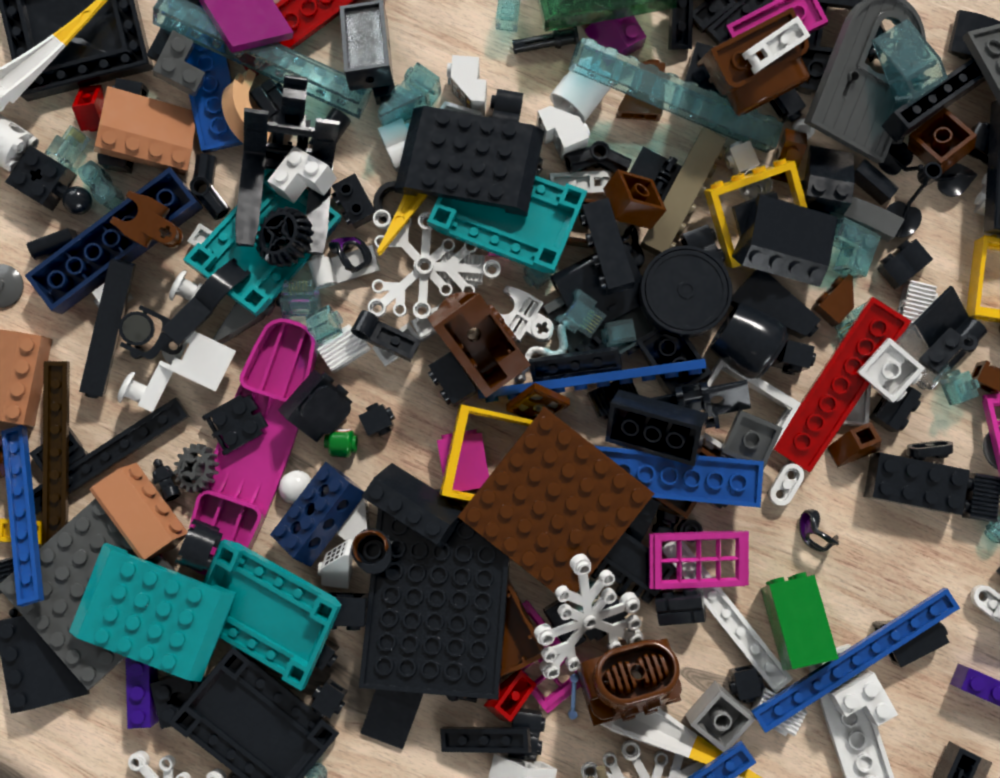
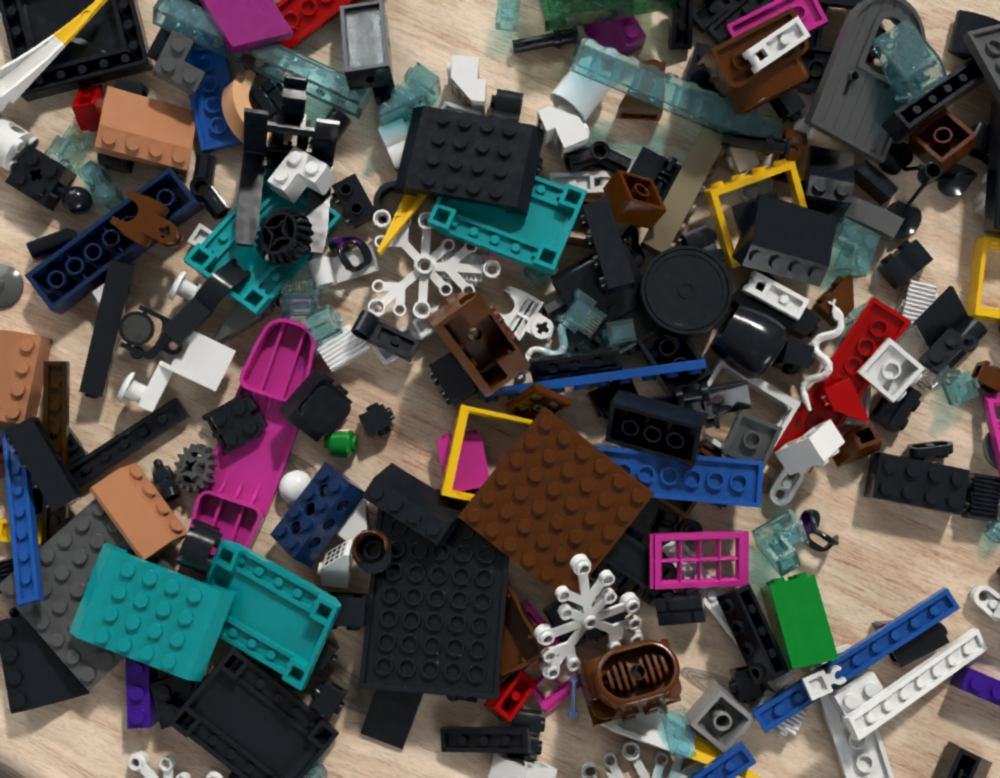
(44, 464): none -> black brick
(678, 734): none -> clear light blue plate
(752, 634): none -> black brick
(767, 145): none -> black pin
(776, 295): none -> white plate
(777, 541): none -> clear light blue brick
(810, 449): none -> white brick
(819, 683): none -> white plate
(820, 356): none -> white animal
(843, 399): none -> red slope
(914, 684): none -> white plate

